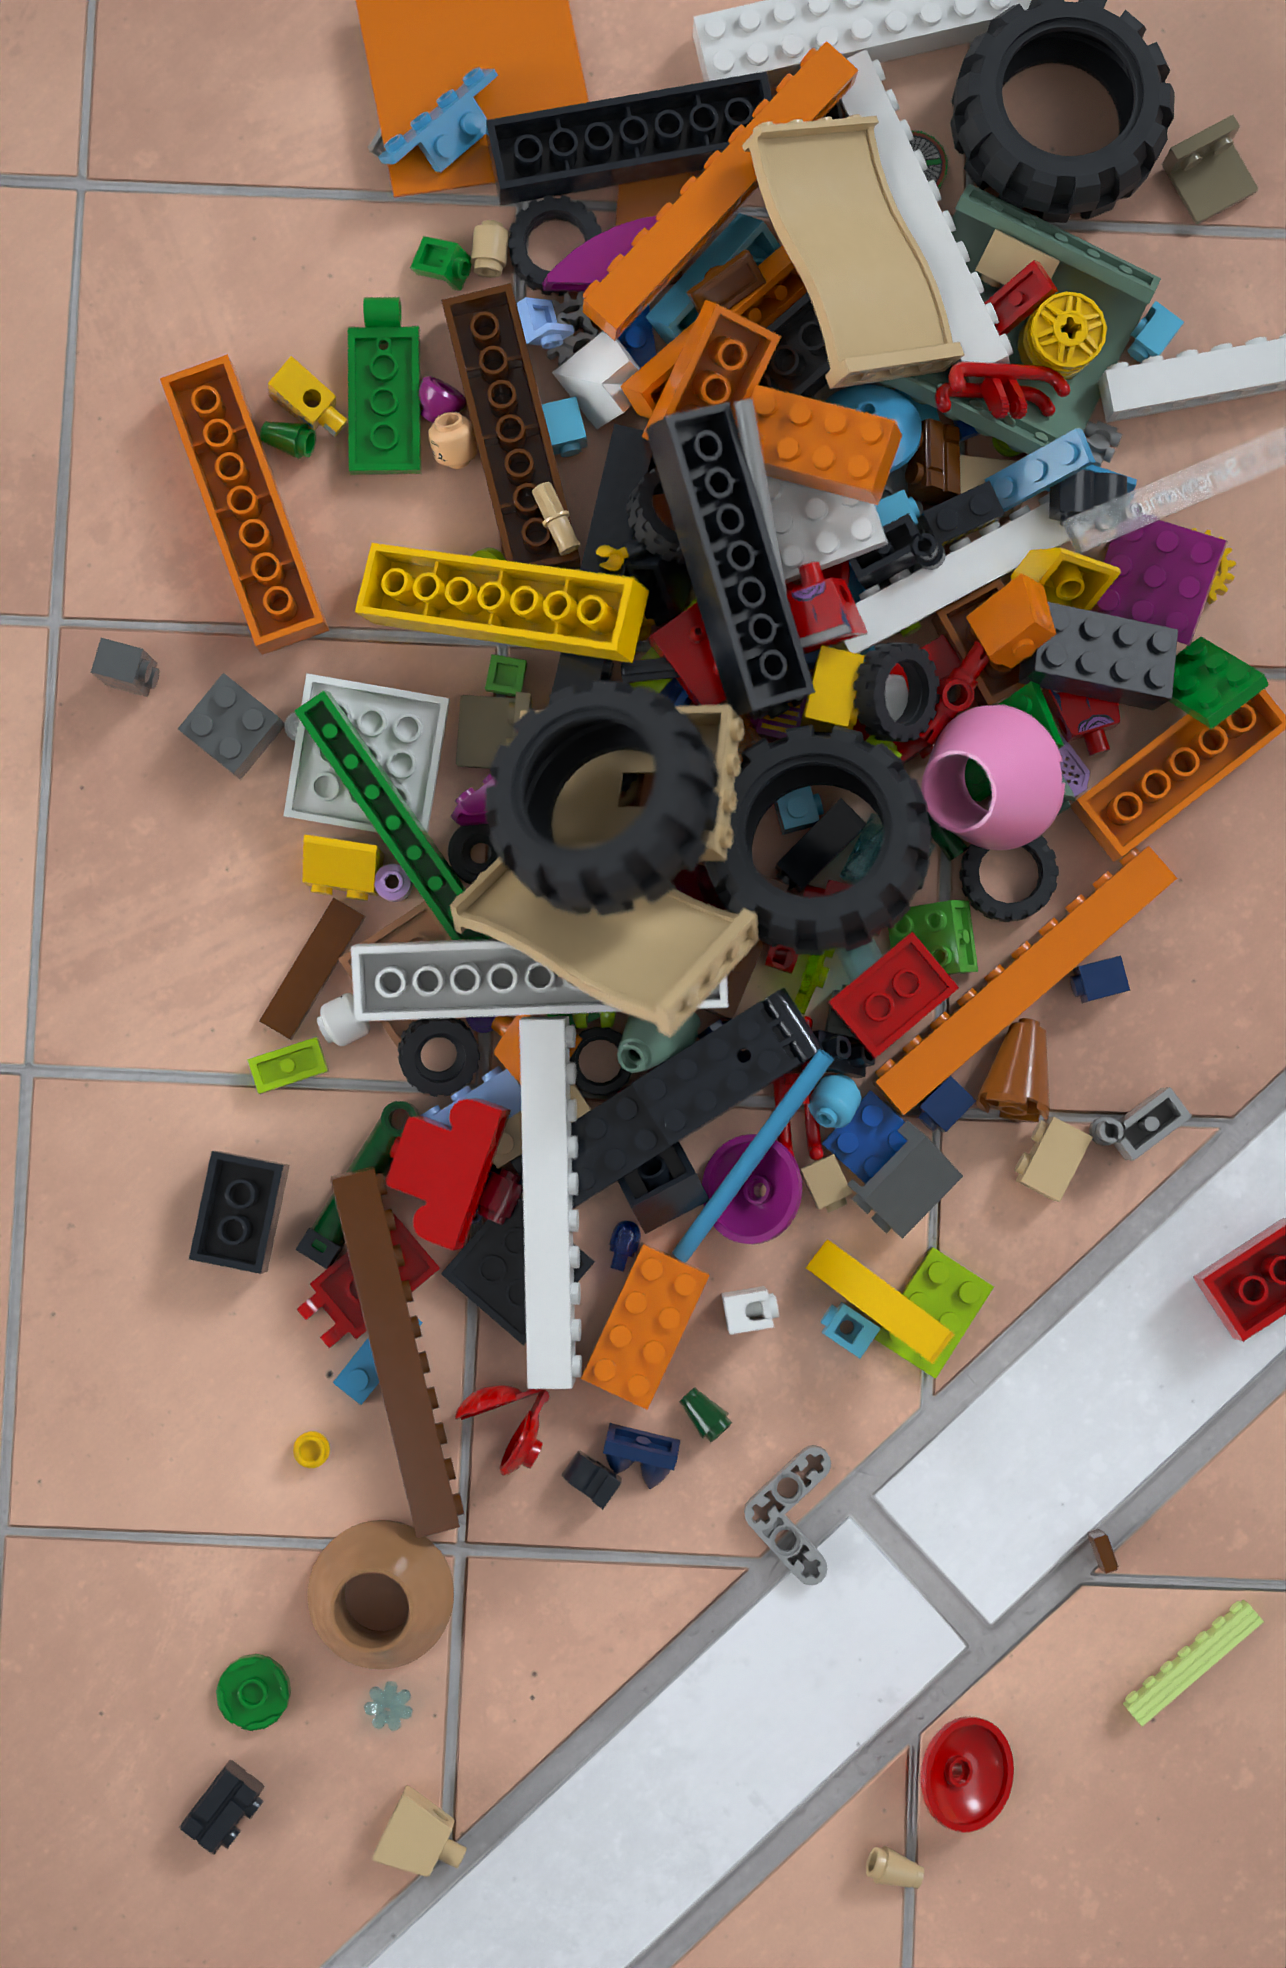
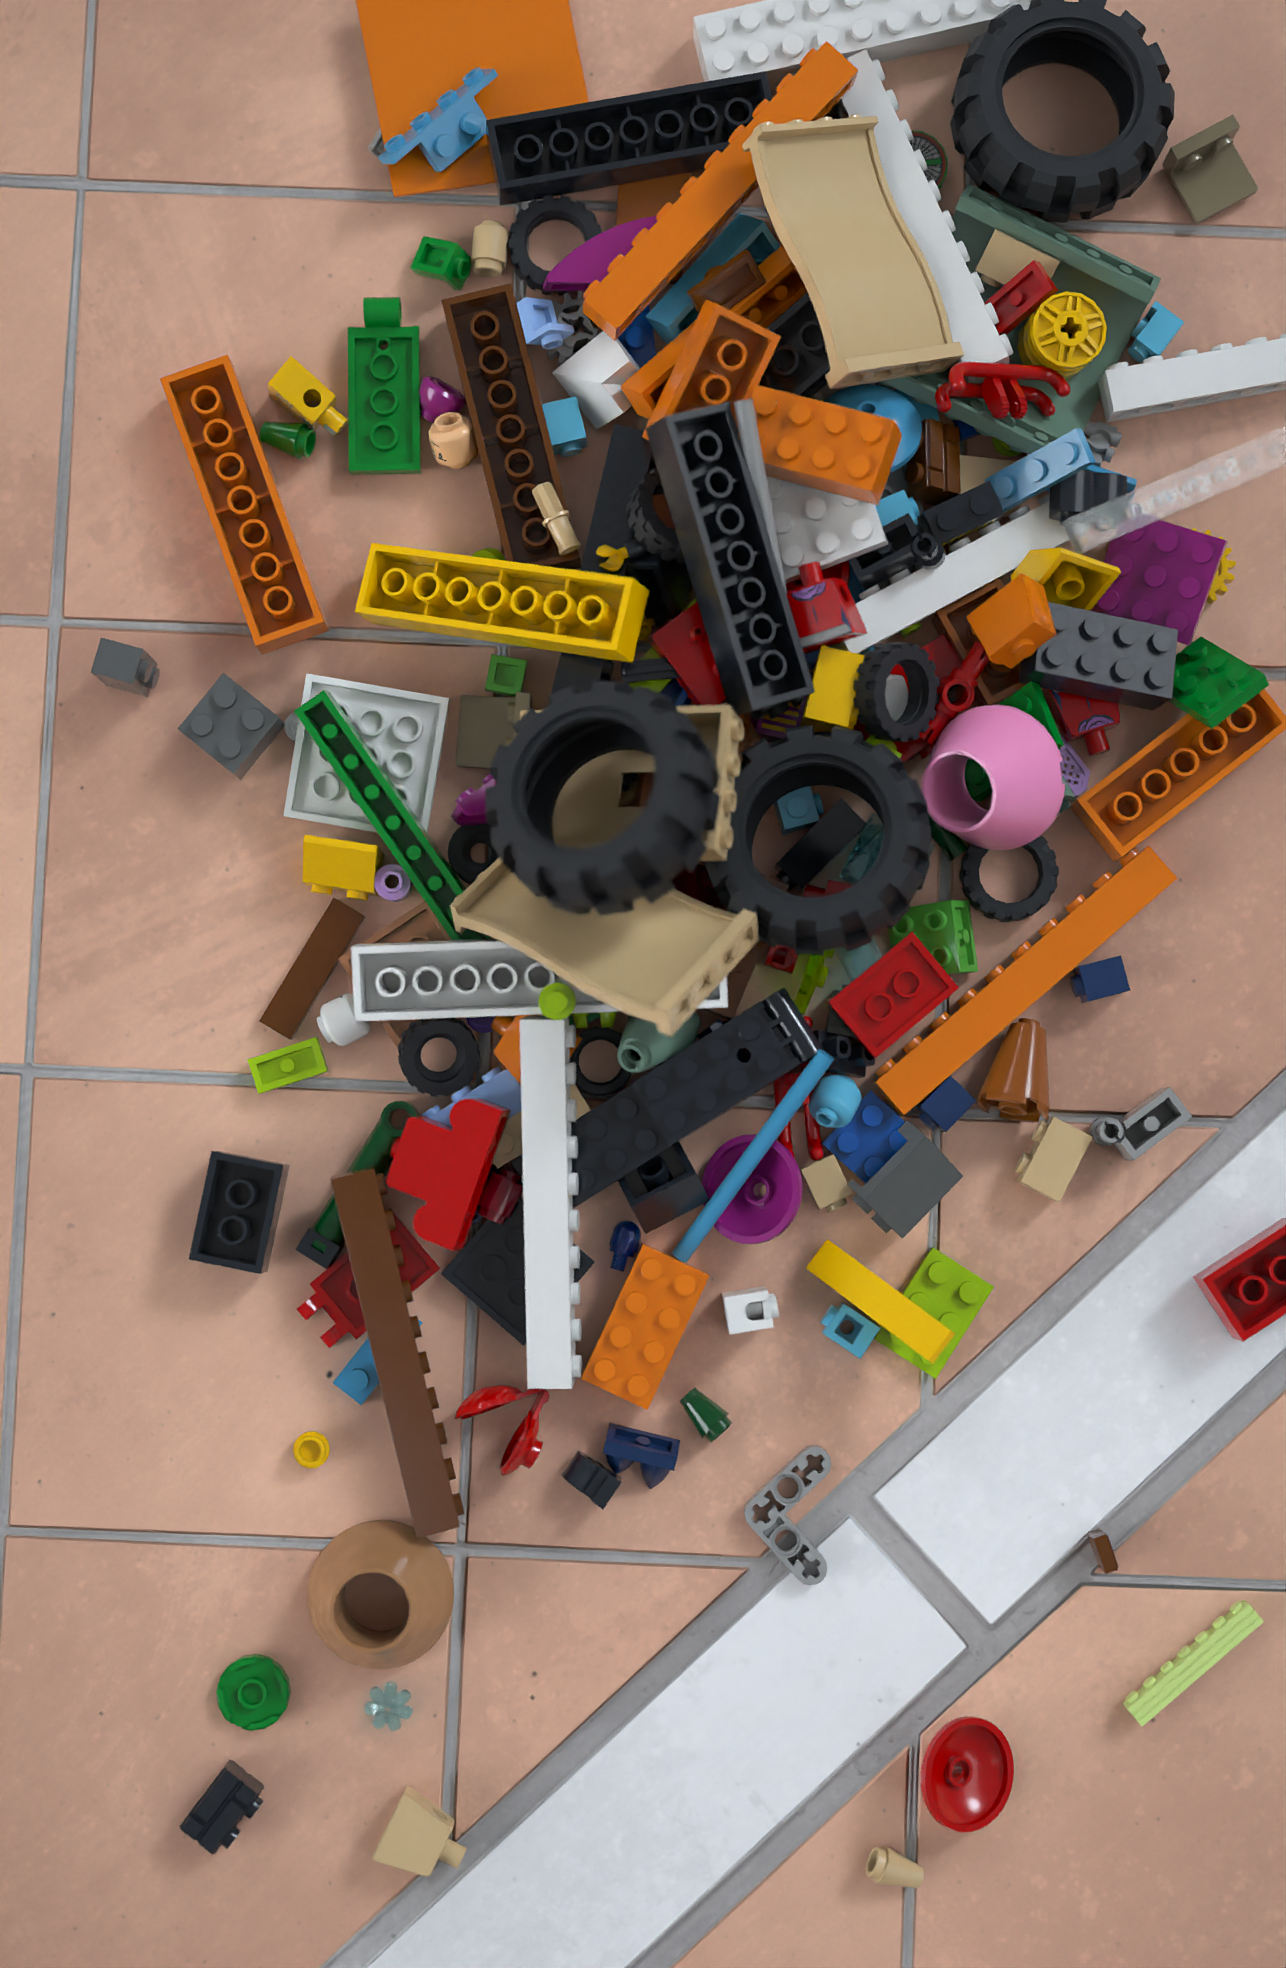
(557, 1001): none -> lime plate

